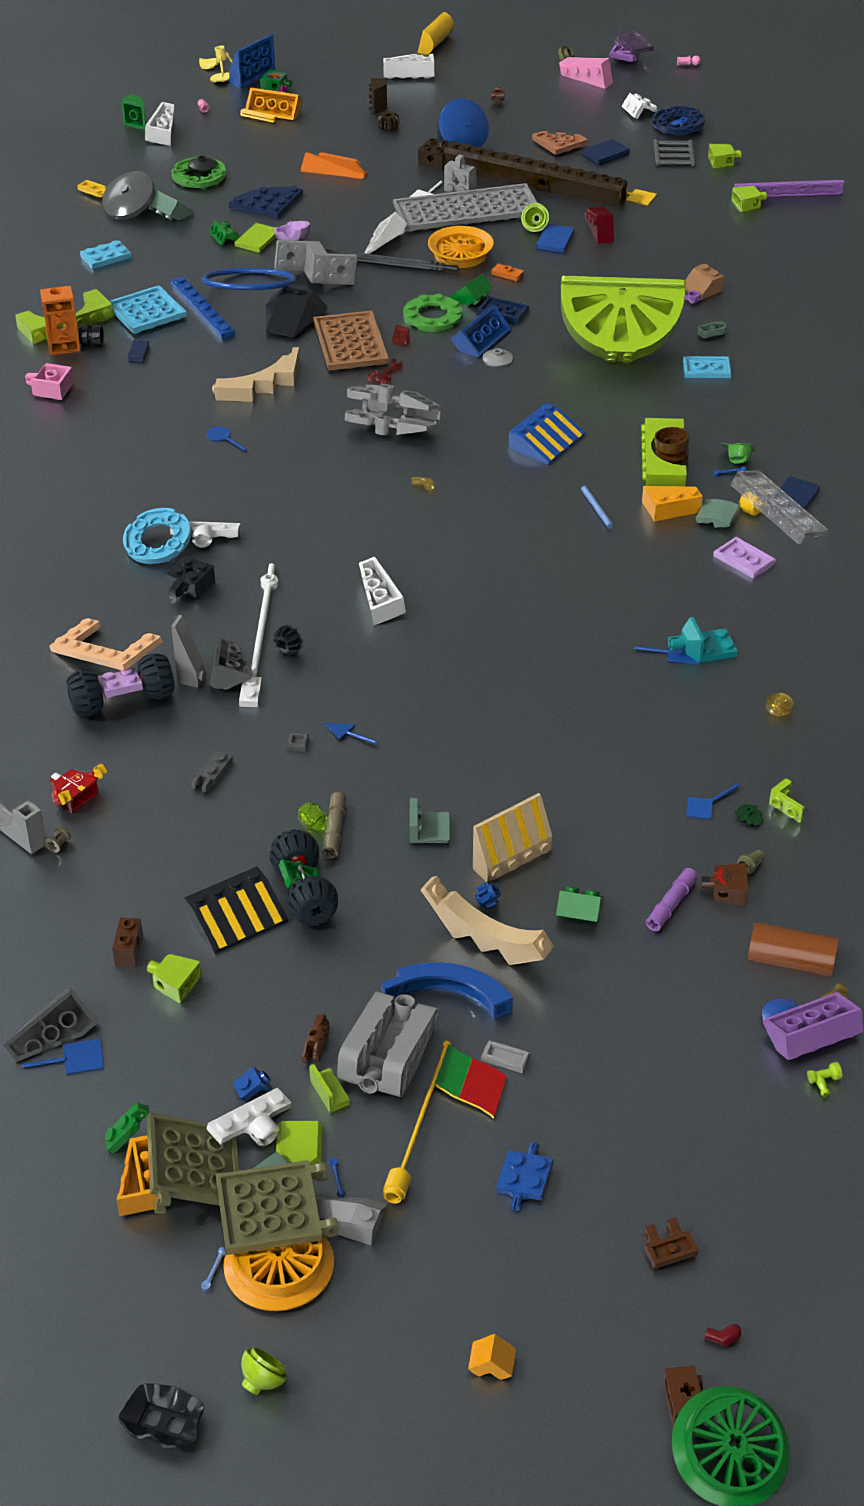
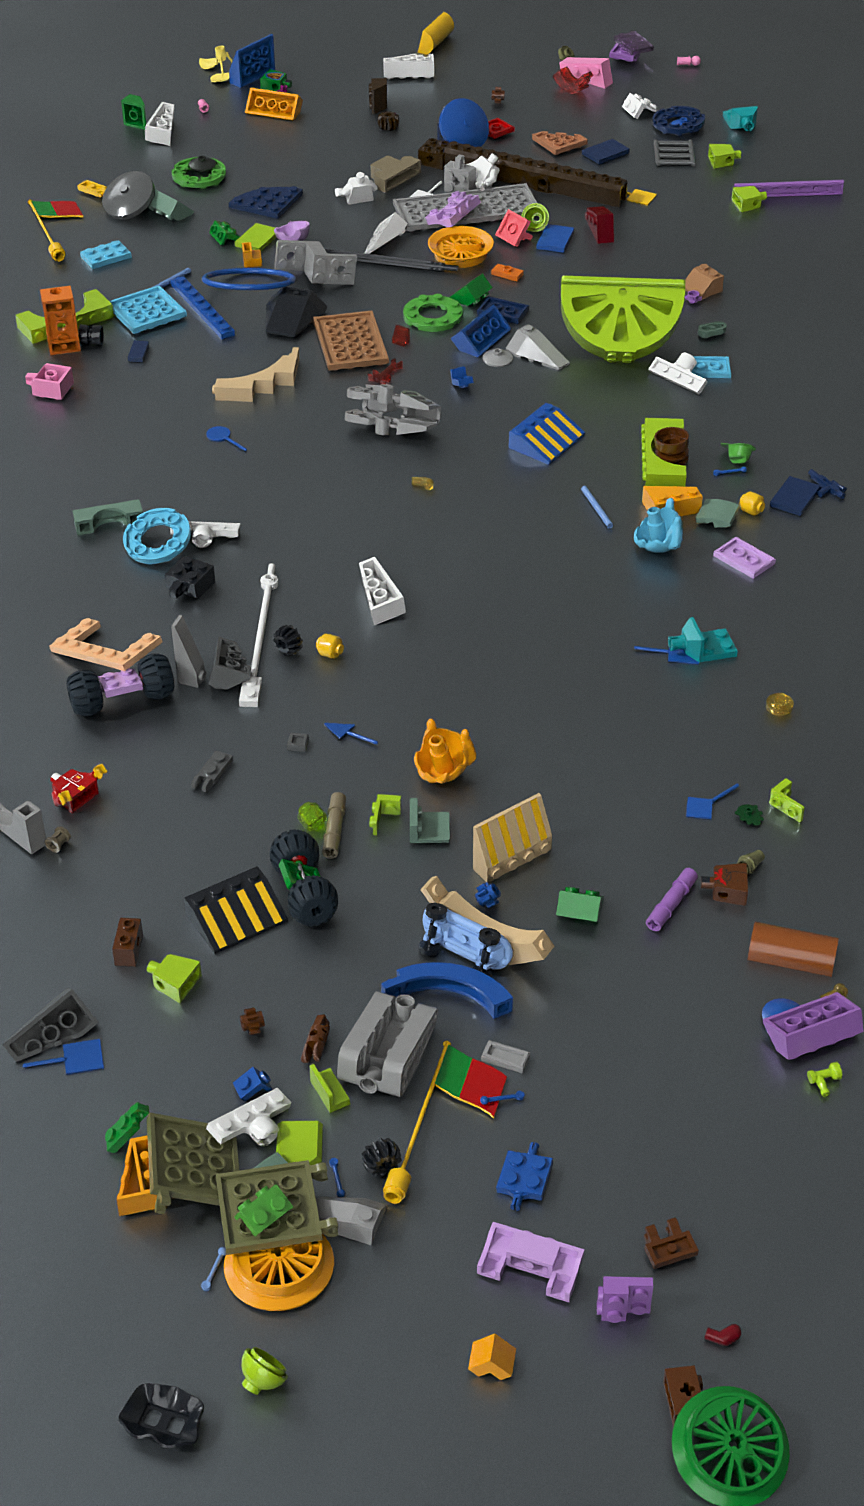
(55, 209): none -> flag
(88, 519): none -> sand green arch
(166, 282): none -> medium blue bar
(251, 257): none -> light orange piece
(252, 1021): none -> reddish brown gear
(258, 115): yellow axle -> none
(264, 1210): none -> bright green bracket
(329, 646): none -> yellow head
(332, 165): orange wedge -> none
(358, 189): none -> white torso
(381, 1157): none -> black gear
(384, 805): none -> lime bracket
(391, 172): none -> dark tan brick
(444, 754): none -> light orange piece
(458, 206): none -> lavender bracket
(460, 377): none -> blue bracket
(465, 938): none -> light blue piece
(485, 171): none -> white torso
(499, 128): none -> red plate
(514, 228): none -> coral bracket
(519, 1096): none -> blue hinge
(534, 1255): none -> lavender bracket
(535, 346): none -> light grey wedge
(569, 83): none -> clear red arch
(624, 1296): none -> medium lavender plate
(660, 530): none -> medium azure piece
(679, 372): none -> white plate
(741, 117): none -> teal plate
(777, 505): clear bracket -> none
(827, 485): none -> dark blue piece

